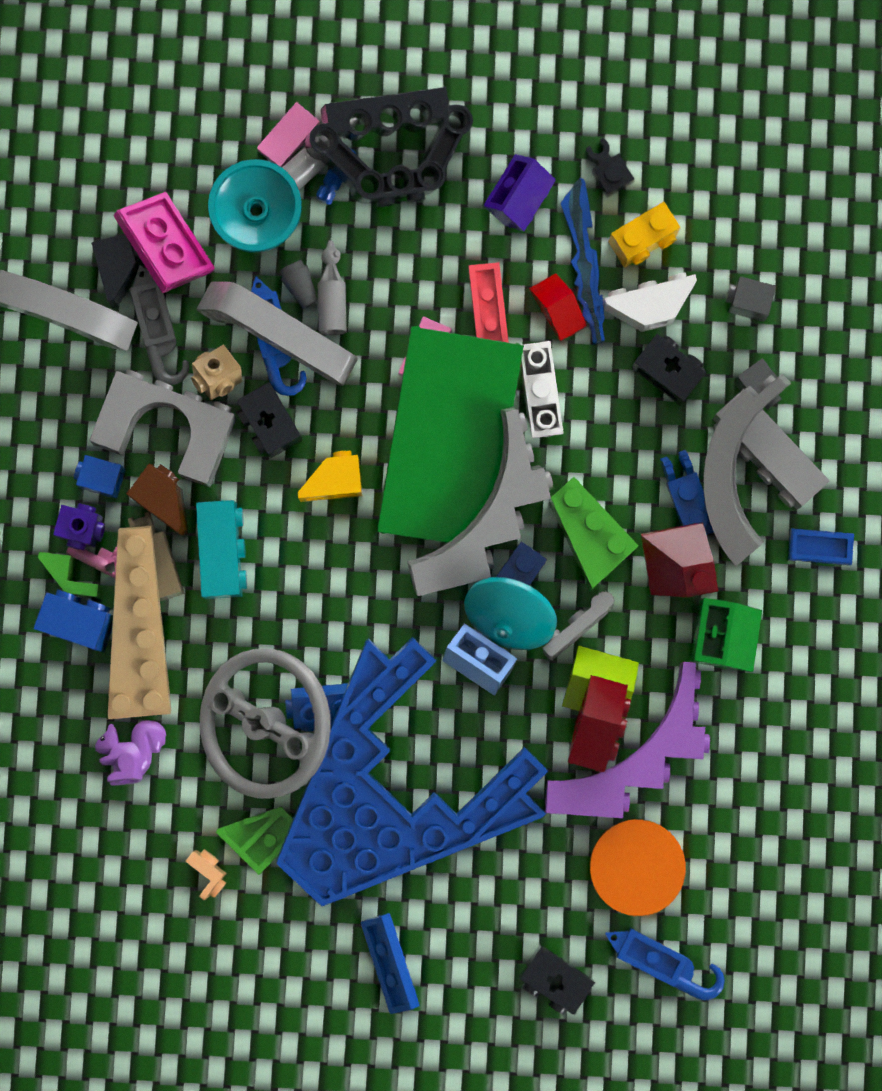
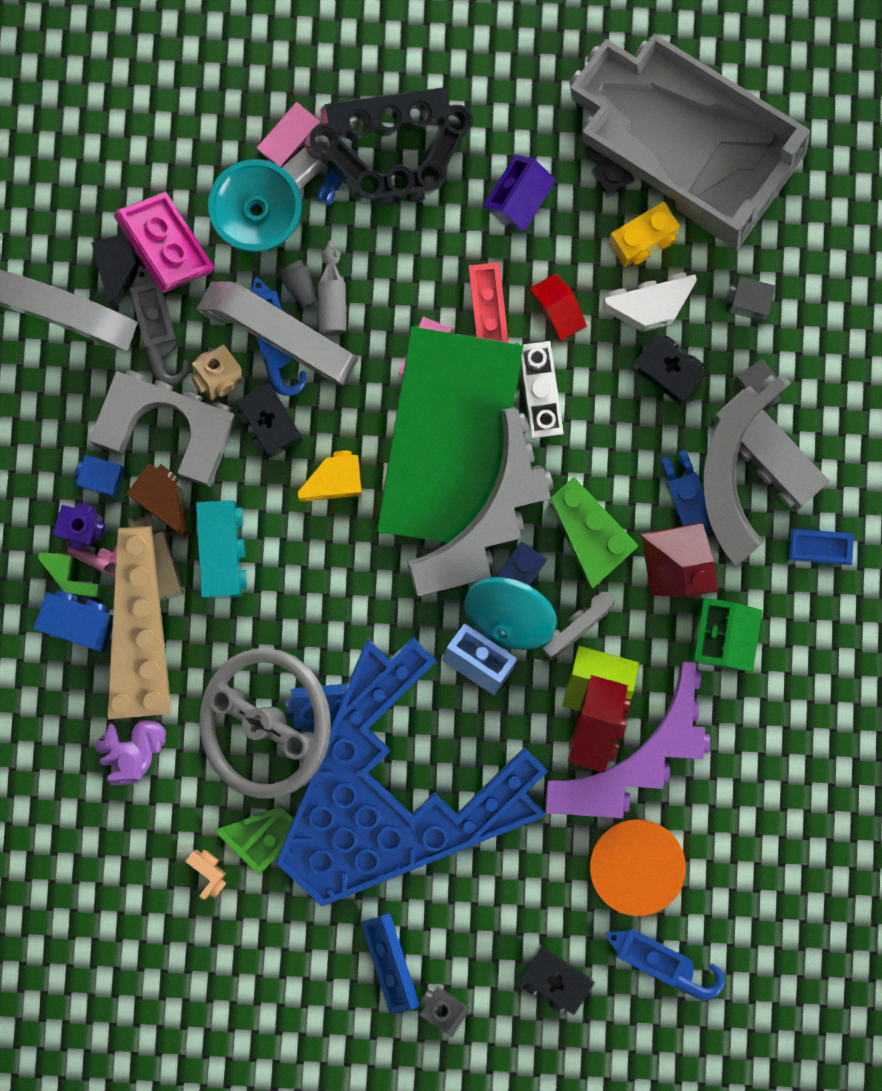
(456, 1010): none -> dark grey brick
(585, 262): blue sword -> none
(689, 133): none -> light grey panel

